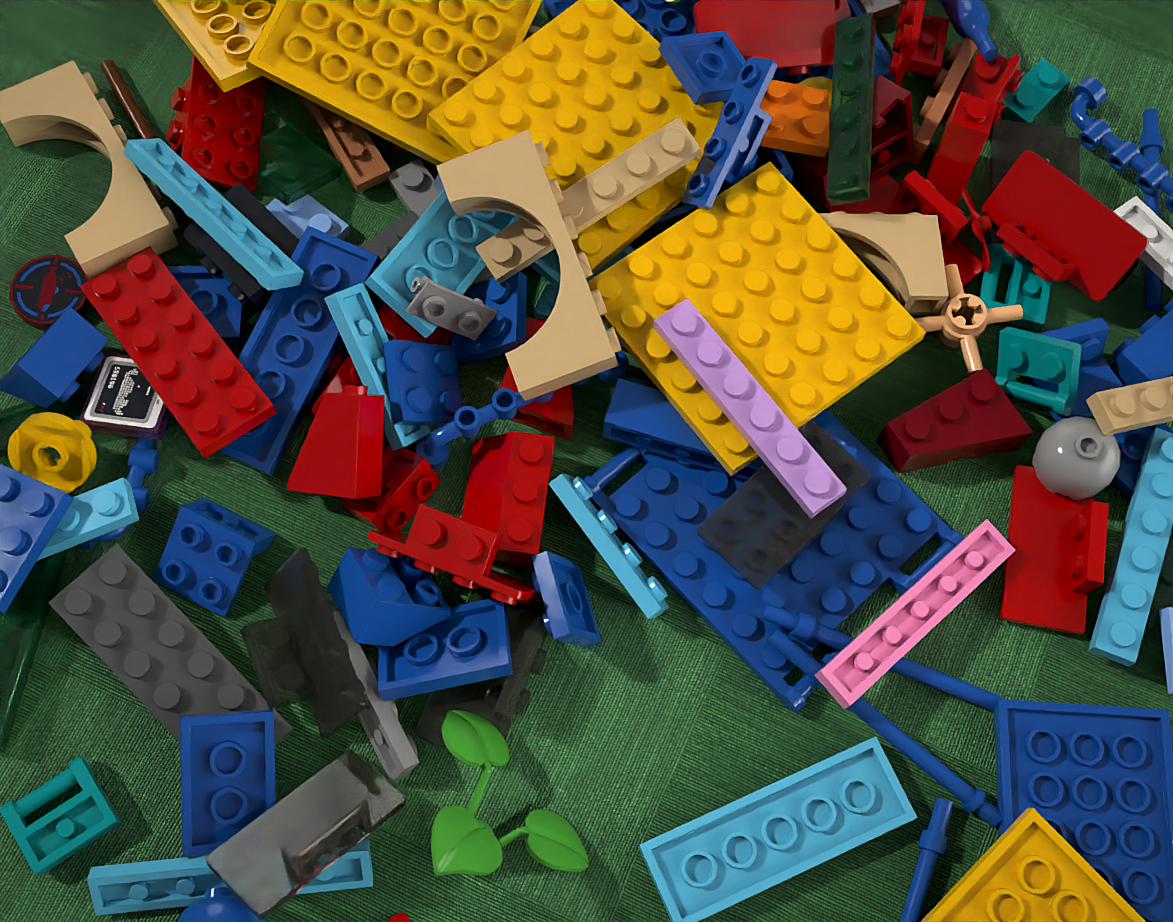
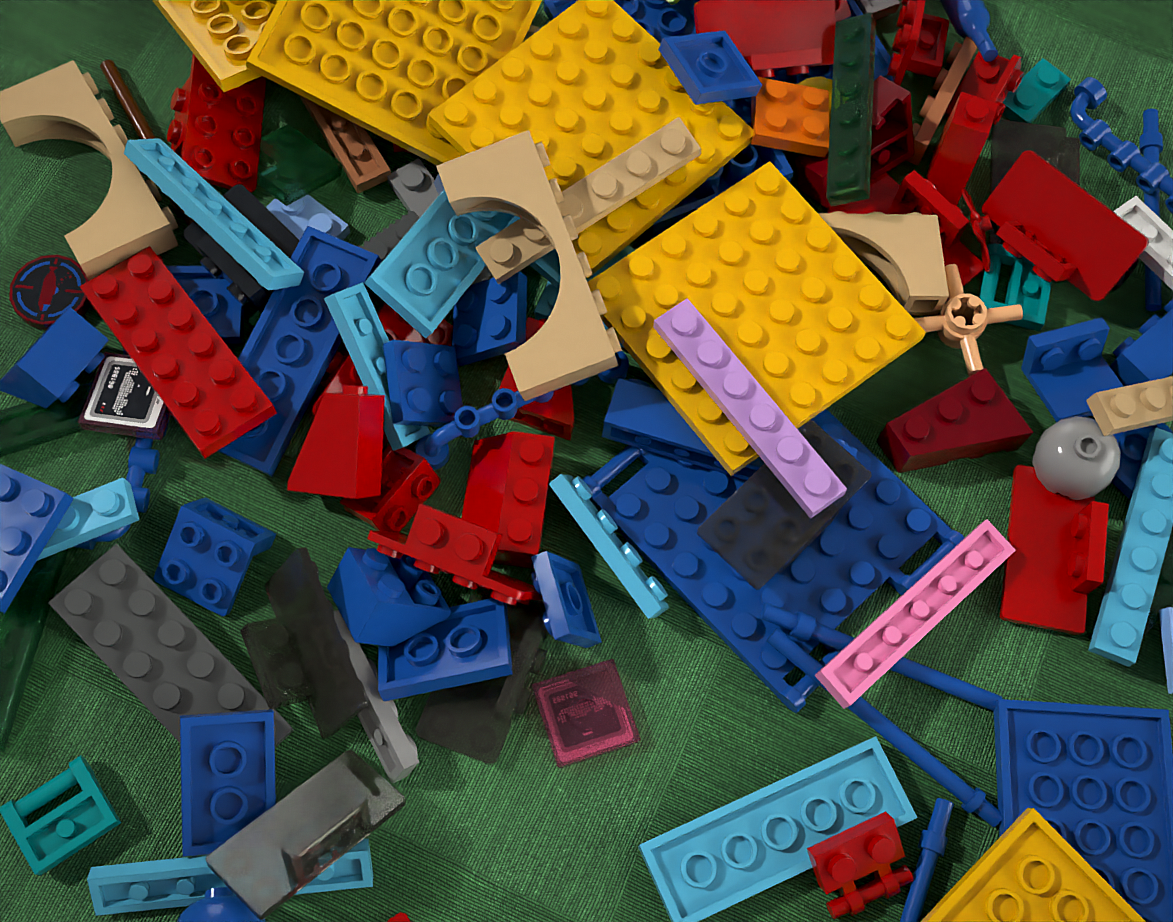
(65, 435): yellow plate -> none
(449, 308): light grey hinge -> none
(469, 845): bright green plant -> none
(585, 713): none -> clear pink tile
(734, 137): blue bracket -> none
(855, 854): none -> red plate
(1042, 359): teal plate -> none

